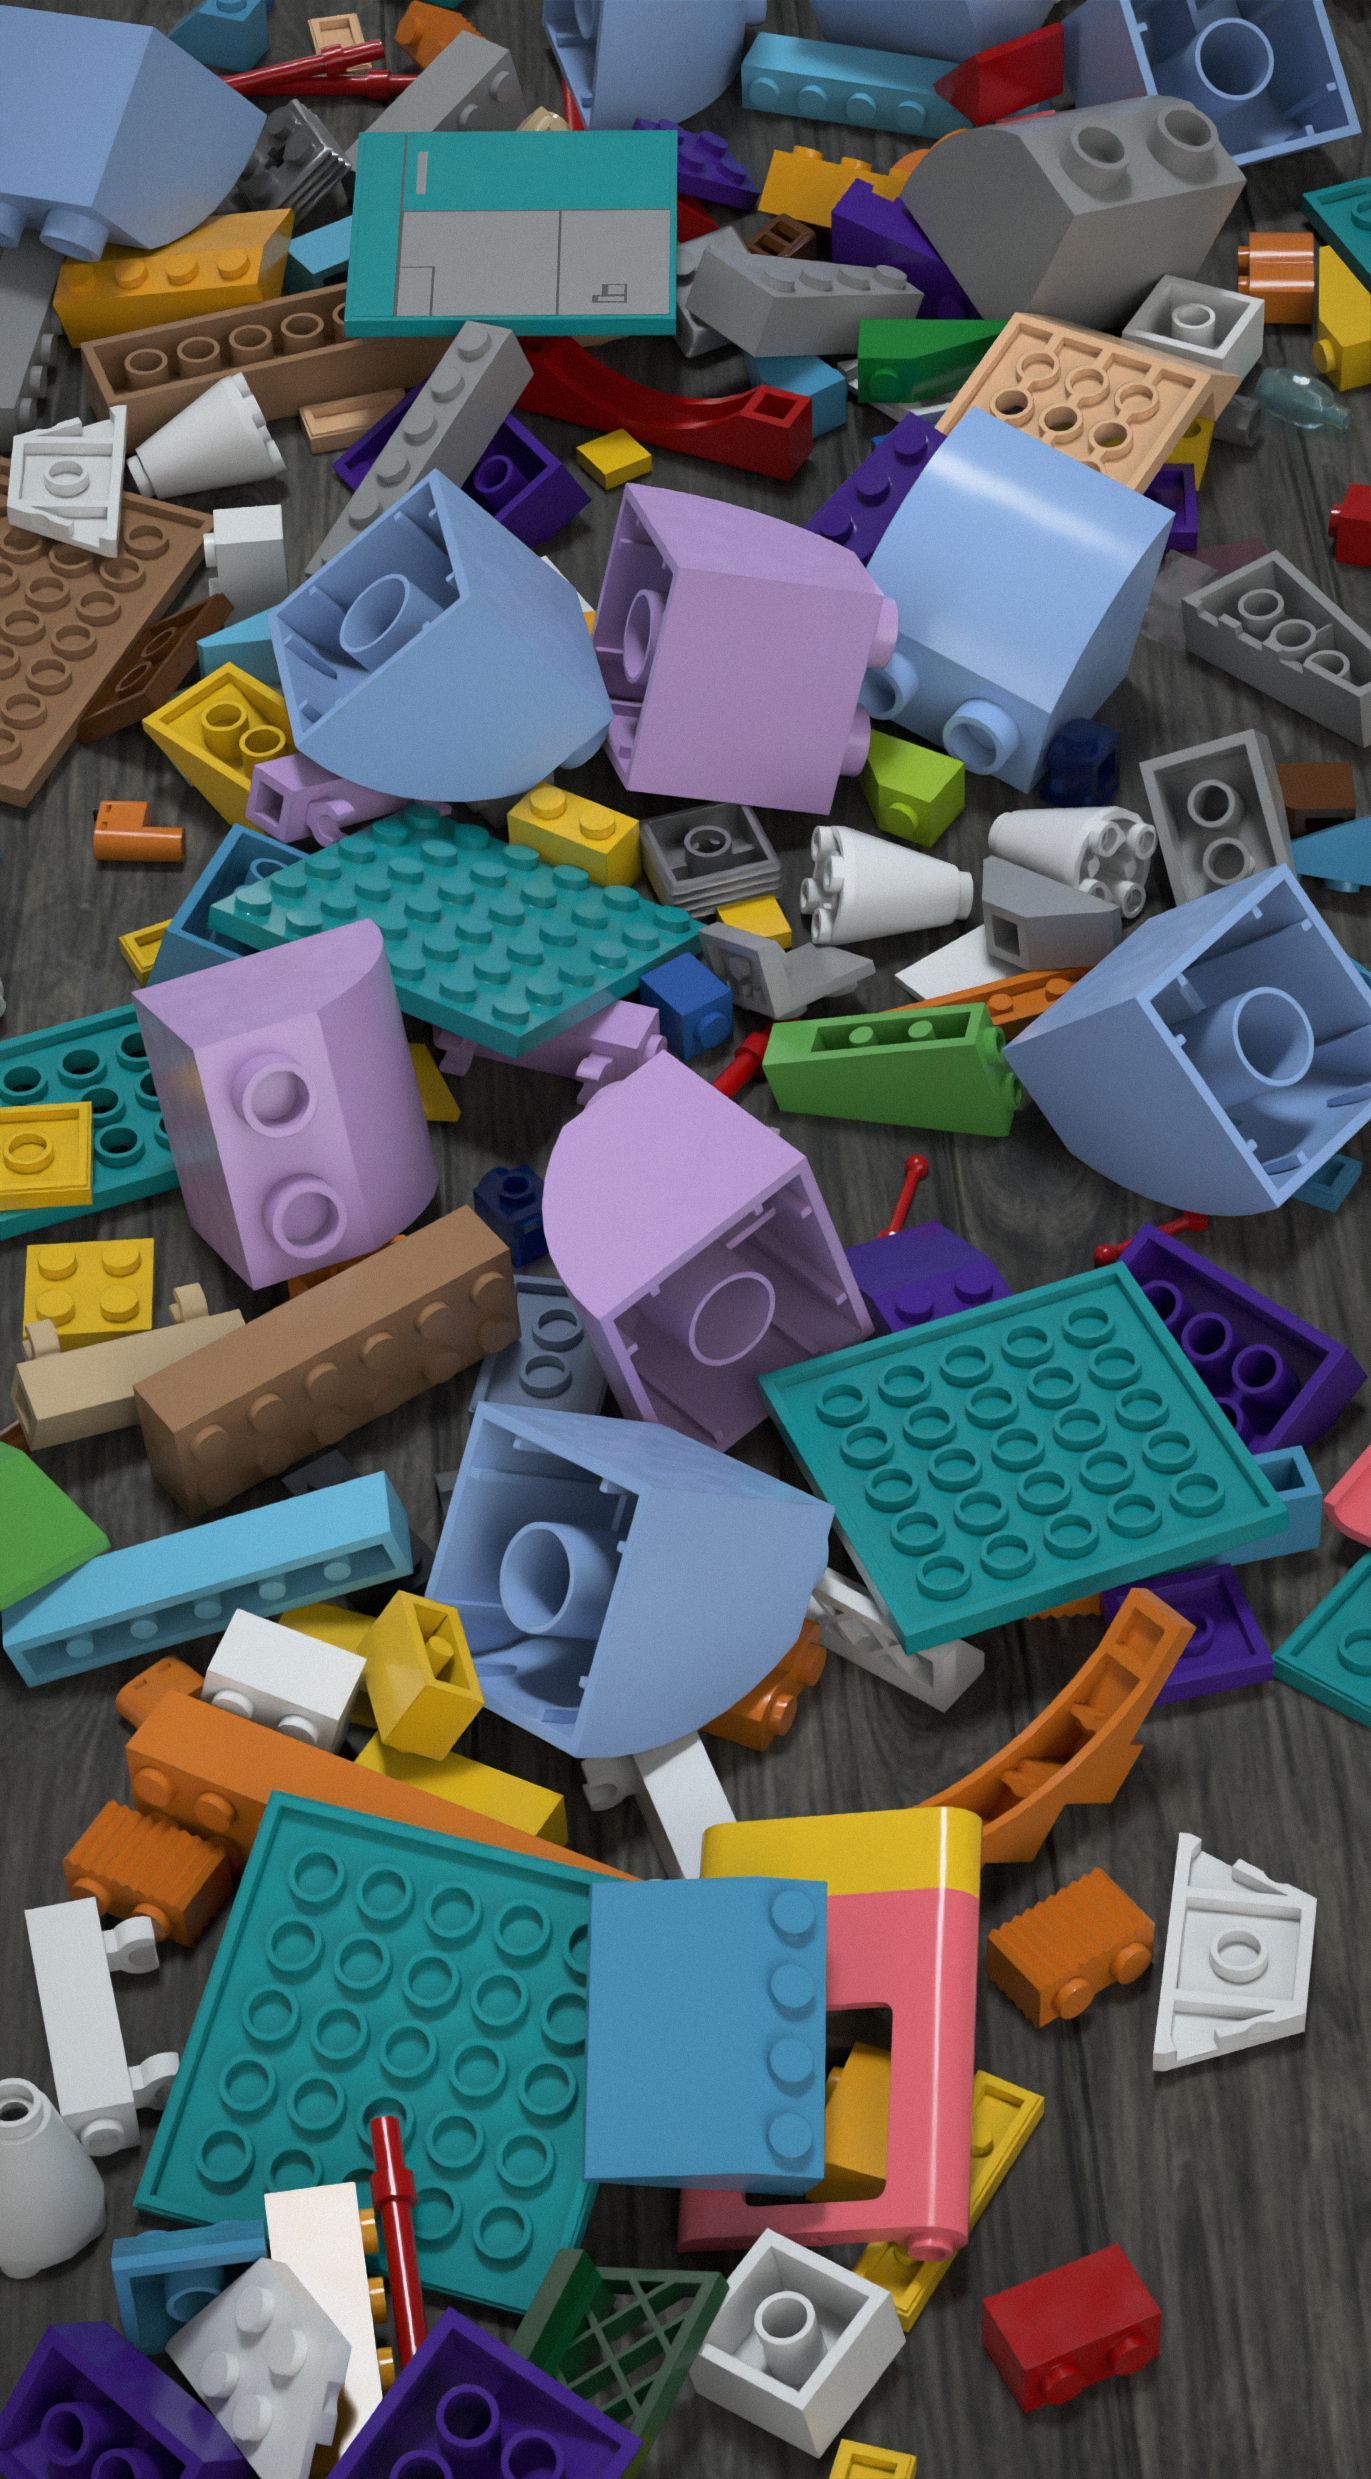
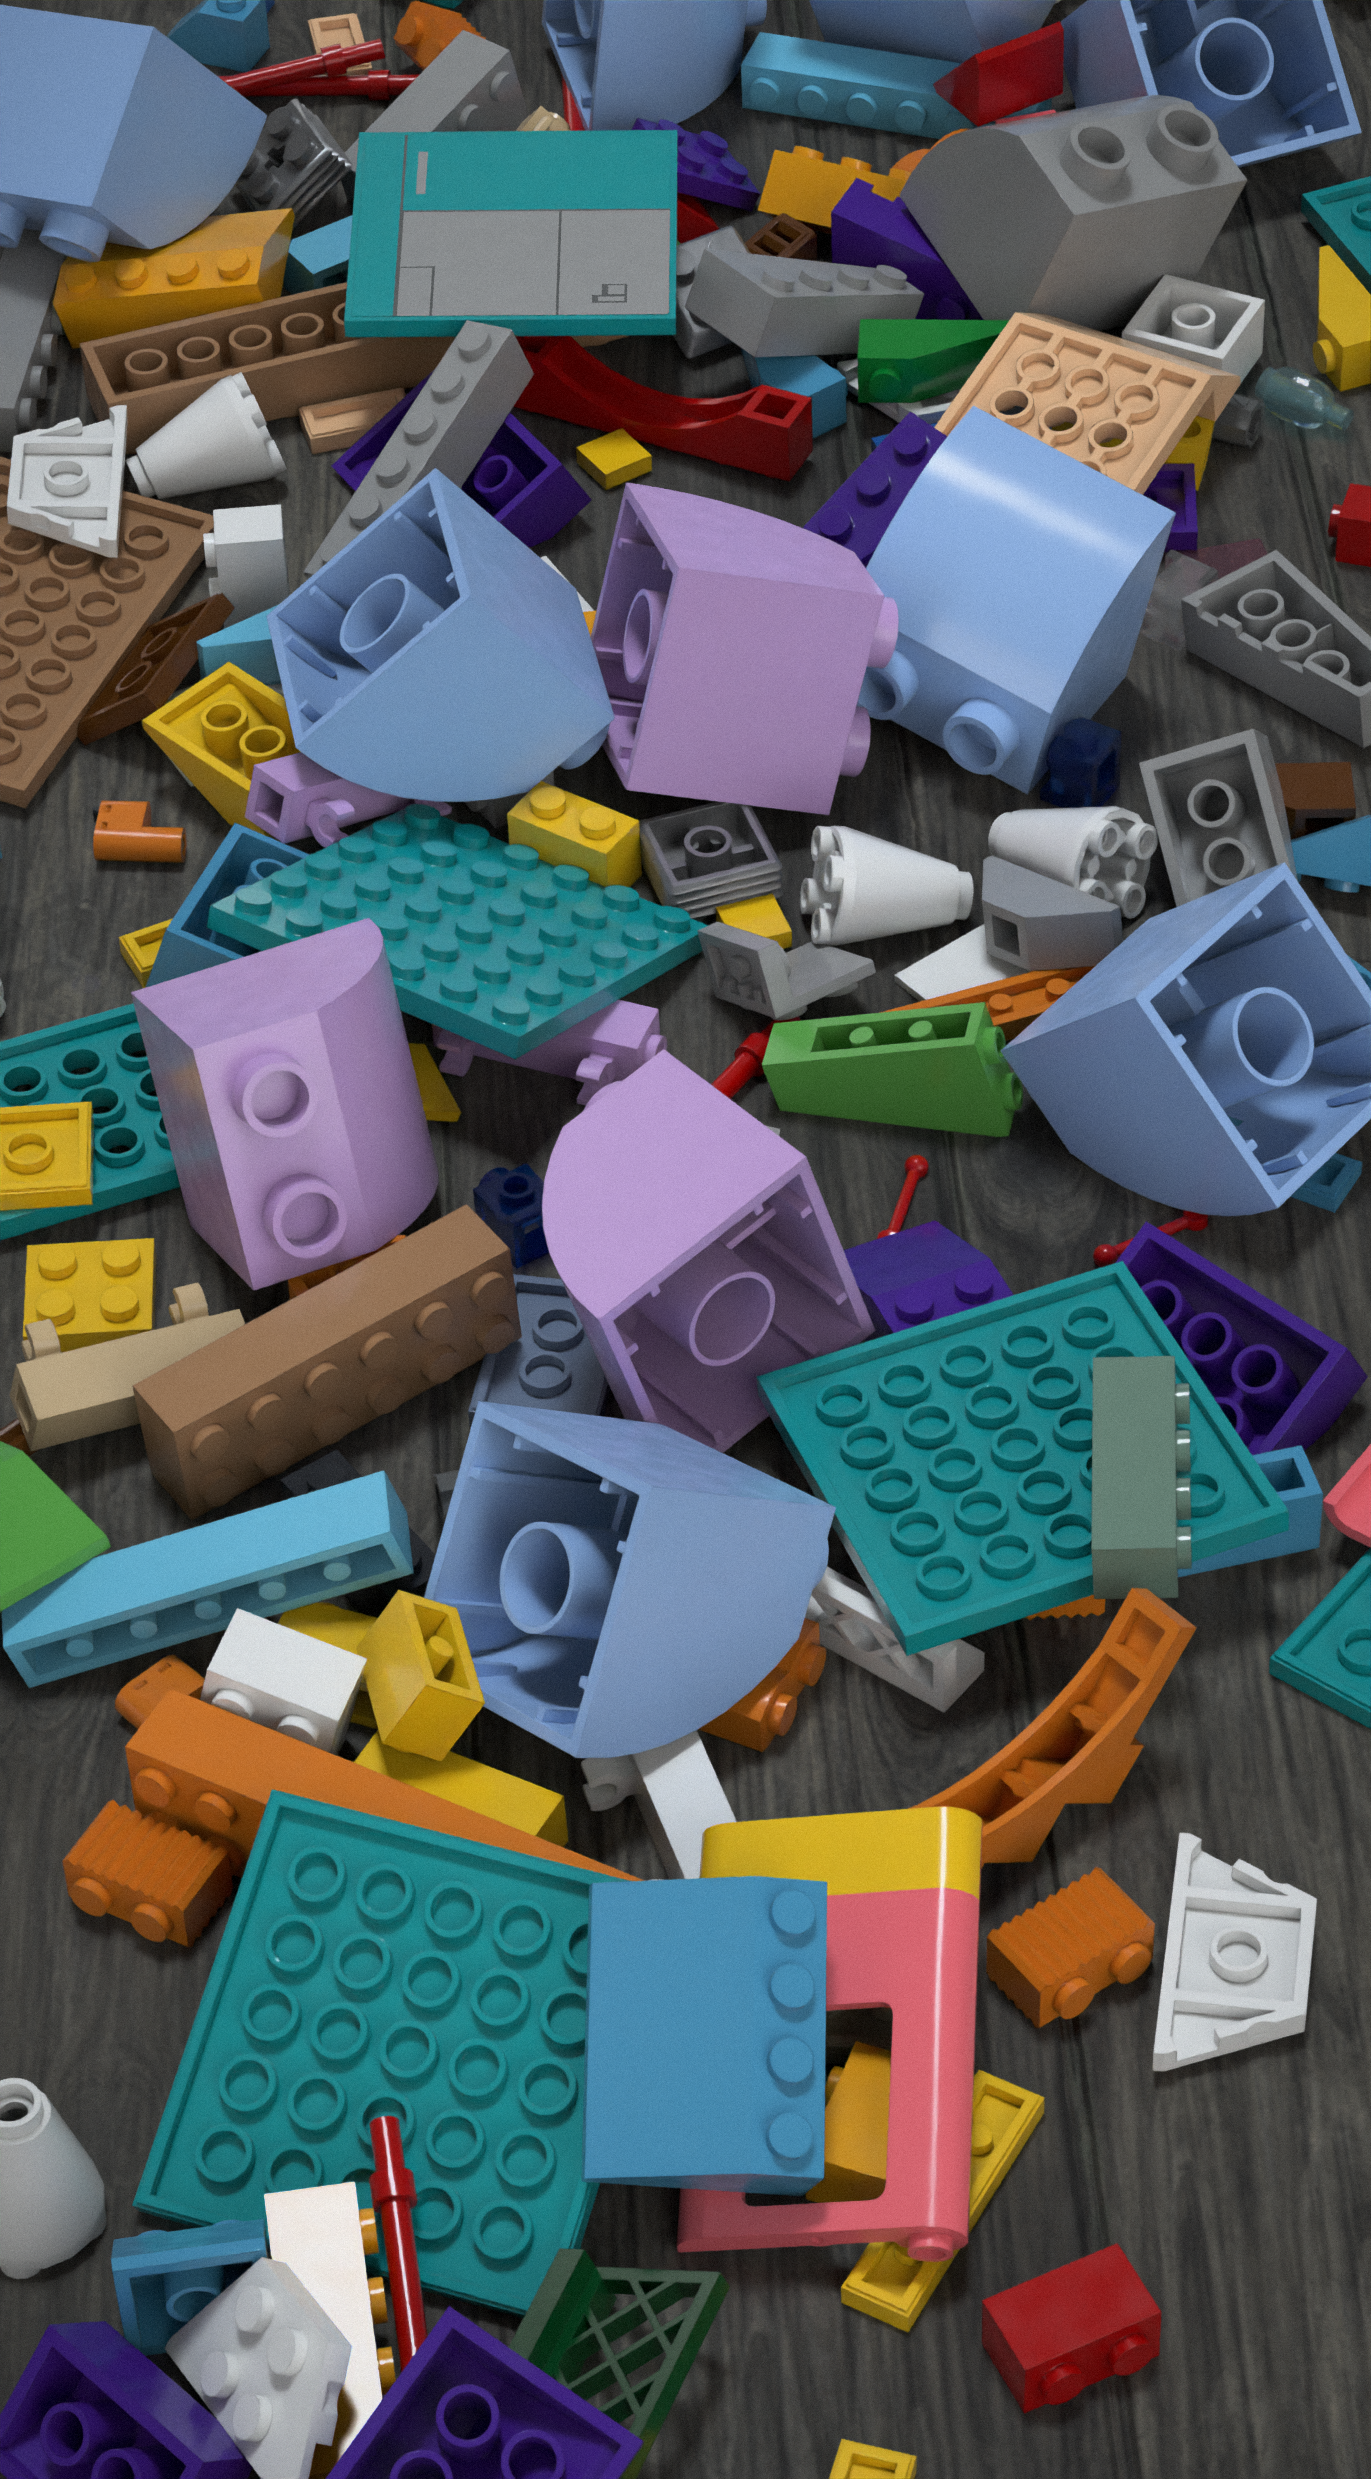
(82, 2022): white brick -> none
(691, 1005): blue brick -> none
(796, 2343): white brick -> none
(912, 788): lime slope -> none
(1136, 1476): none -> sand green brick
(1227, 1643): dark purple plate -> none
(1281, 273): orange brick -> none

